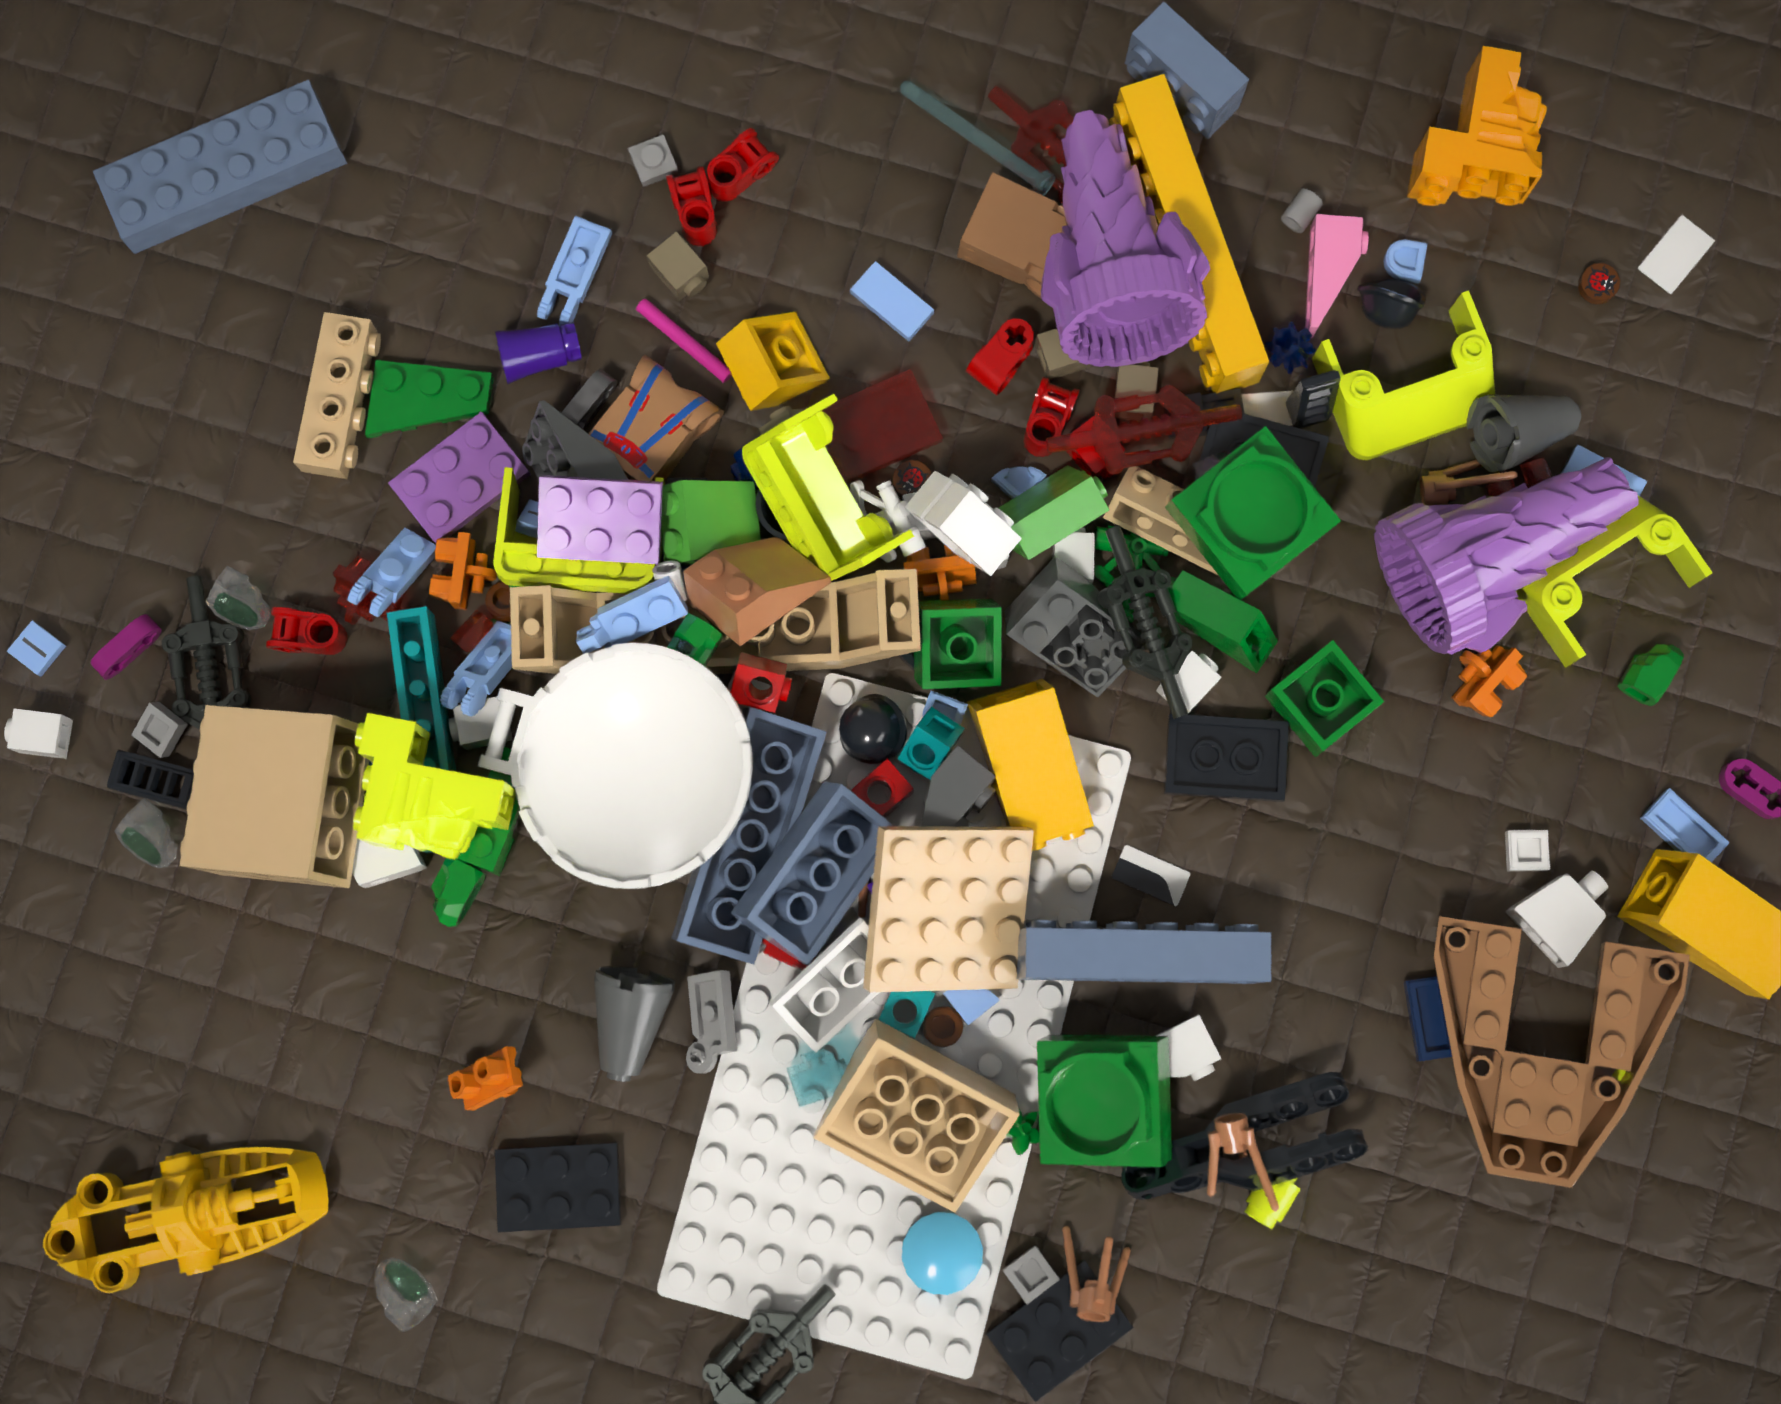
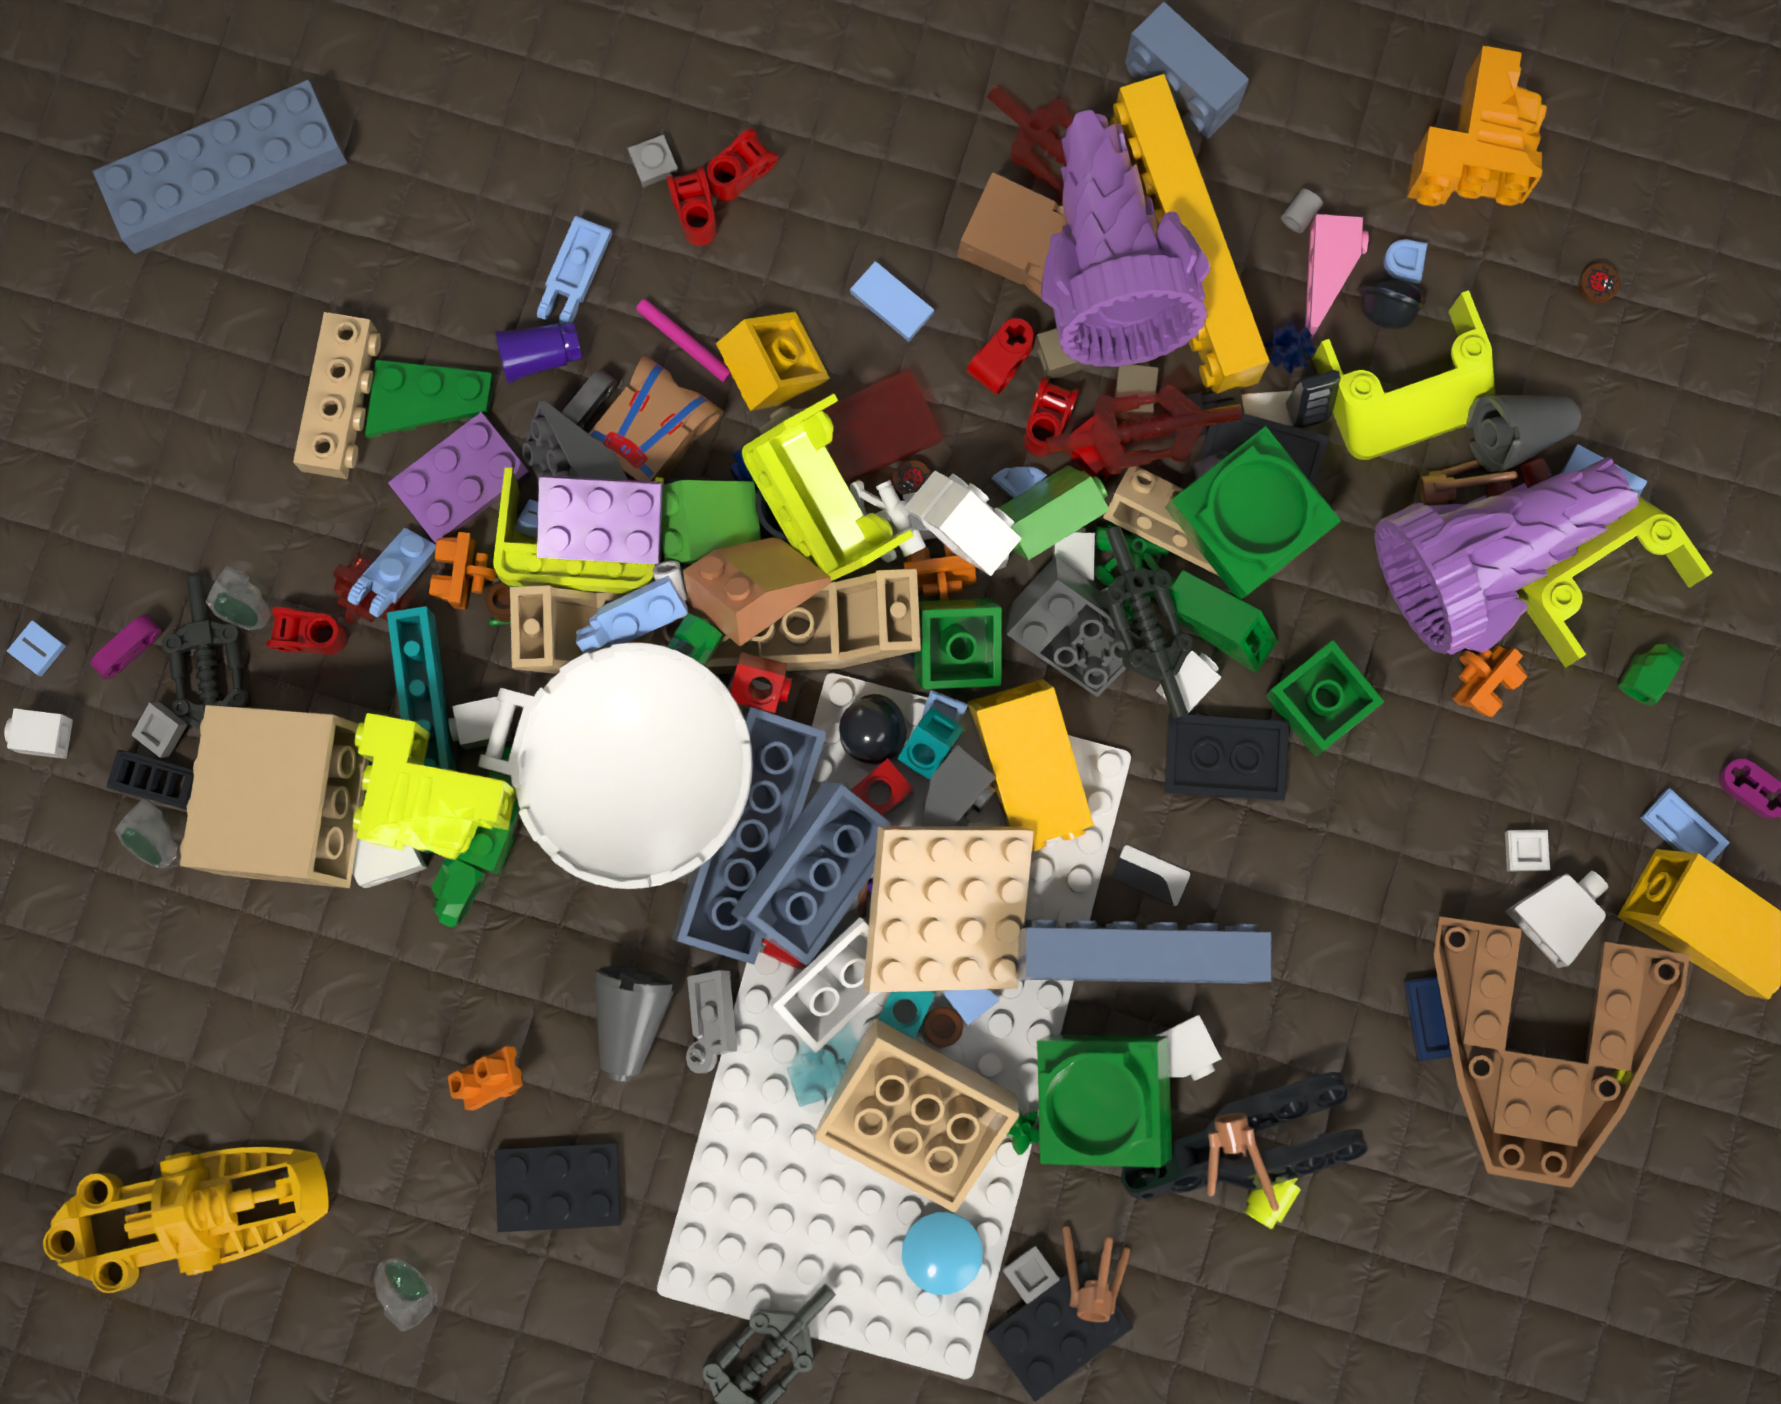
(472, 631): clear red tile -> none
(480, 671): light blue hinge -> none
(678, 267): dark tan brick -> none
(1040, 181): clear light blue bar -> none
(1676, 254): white sticker -> none

